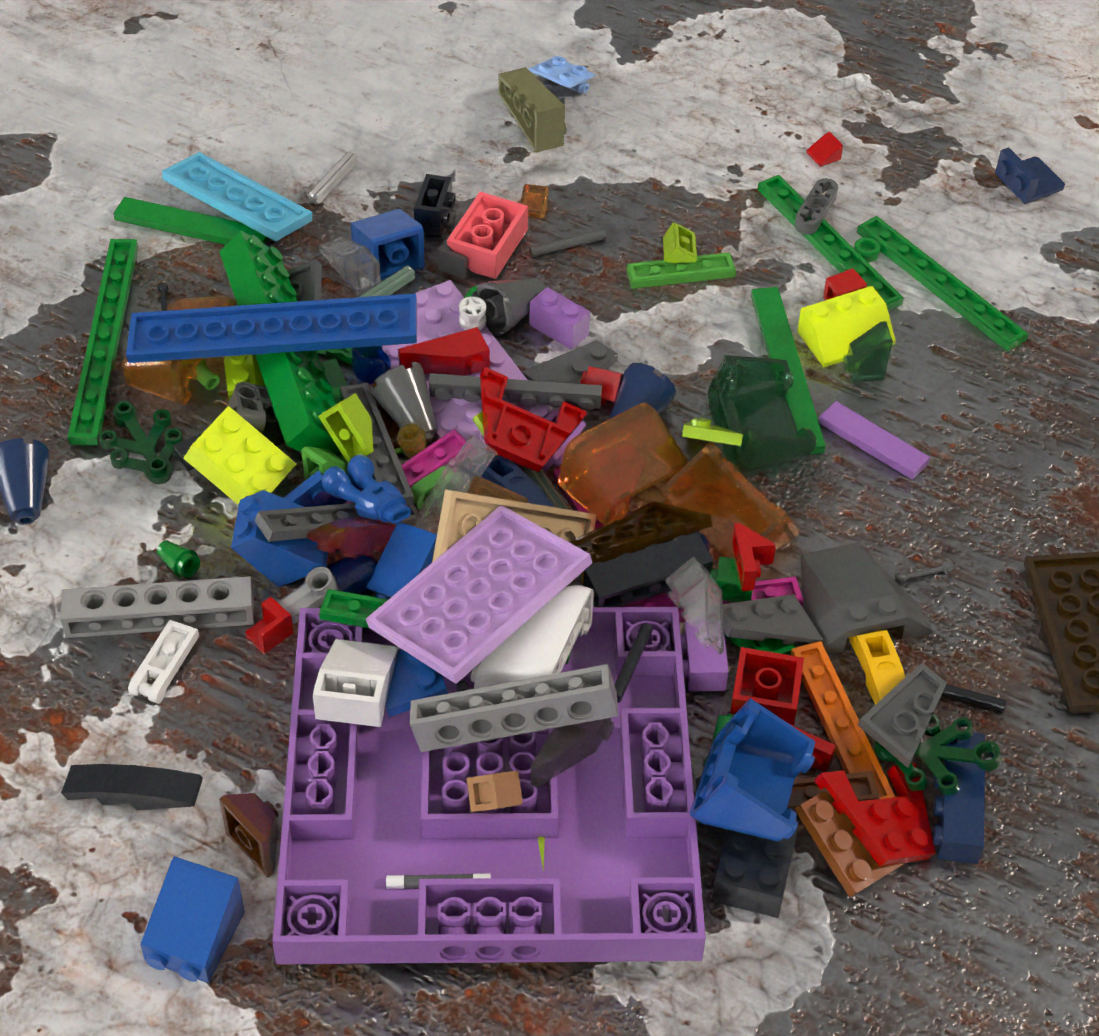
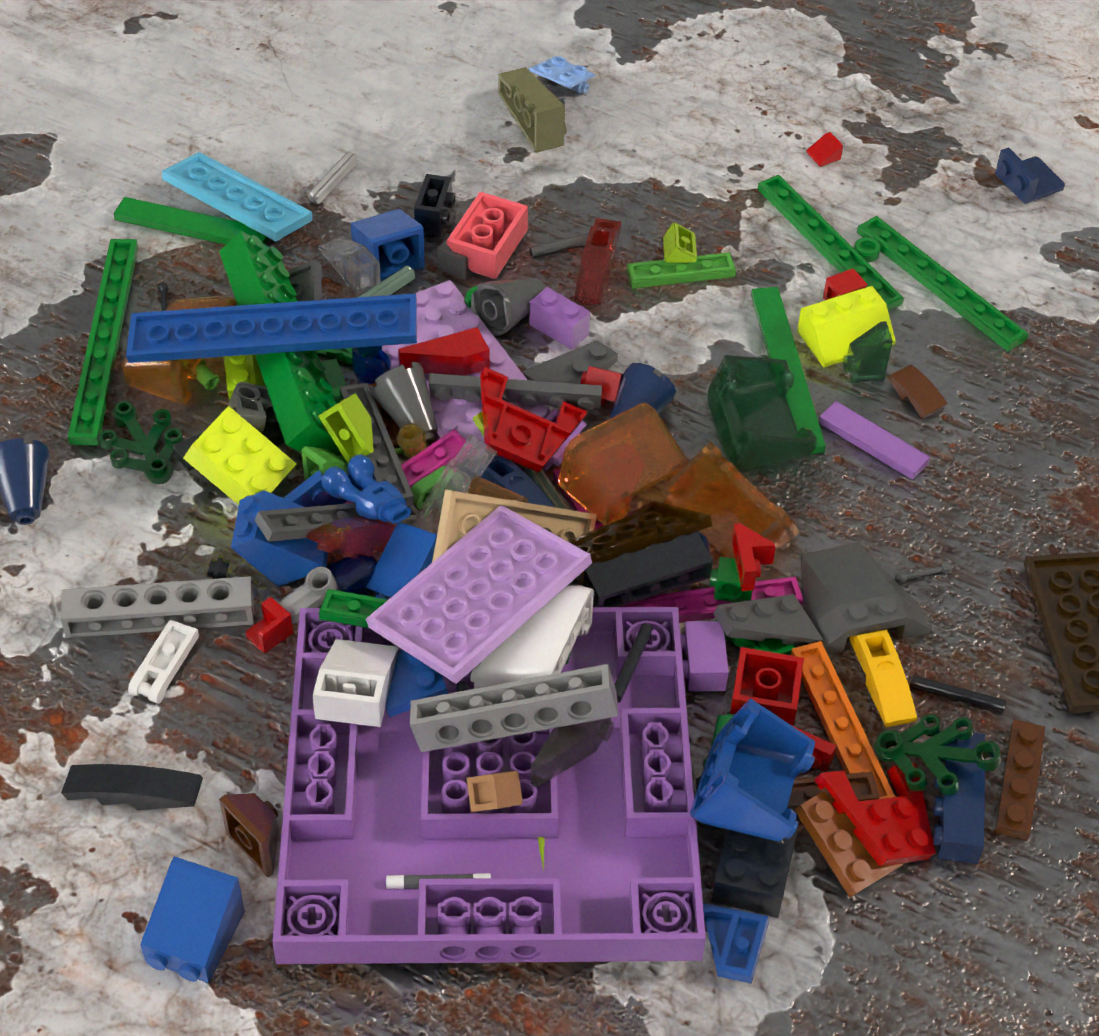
(179, 559): green cone -> none
(218, 568): none -> black plate
(472, 313): white wheel -> none
(536, 199): clear orange slope -> none
(597, 260): none -> clear red slope
(702, 601): clear slope -> none
(703, 430): lime wing -> none
(735, 940): none -> blue wing
(817, 214): dark grey beam -> none
(904, 713): dark grey wing -> none
(920, 391): none -> reddish brown slope
(1020, 780): none -> reddish brown plate

